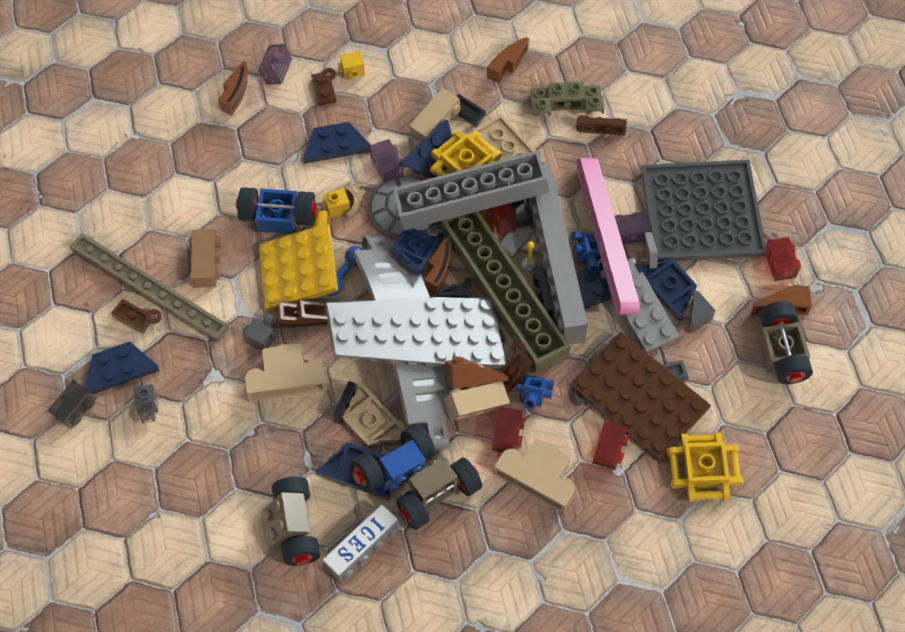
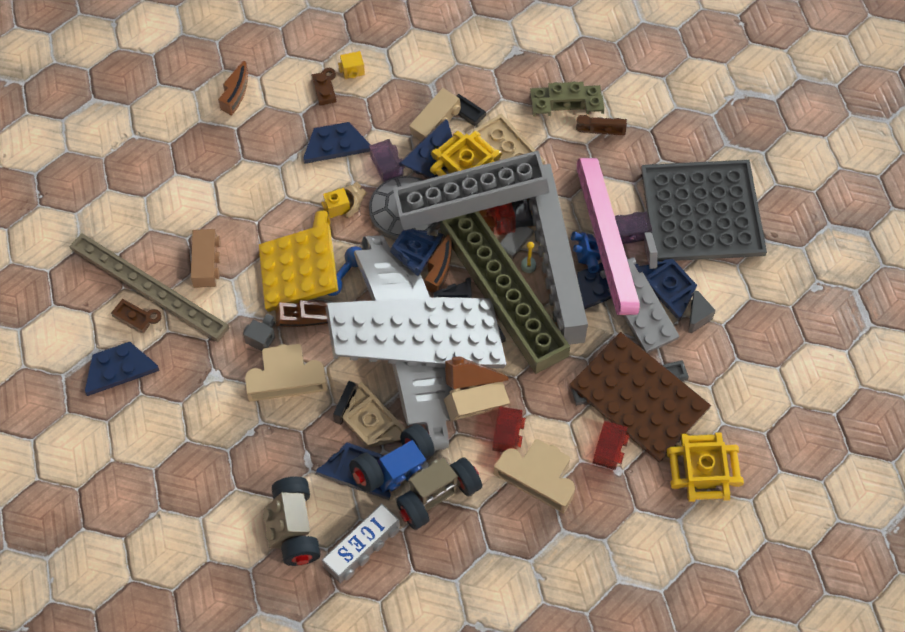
(72, 404): clear smoke brick -> none
(146, 401): dark grey brick -> none
(275, 64): brick -> none
(276, 209): brick -> none
(507, 60): dark orange slope -> none
(516, 365): reddish brown hinge -> none
(535, 391): blue piece -> none
(542, 289): black hinge -> none
(782, 259): clear red brick -> none
(784, 343): brick -> none
(796, 294): dark orange slope -> none

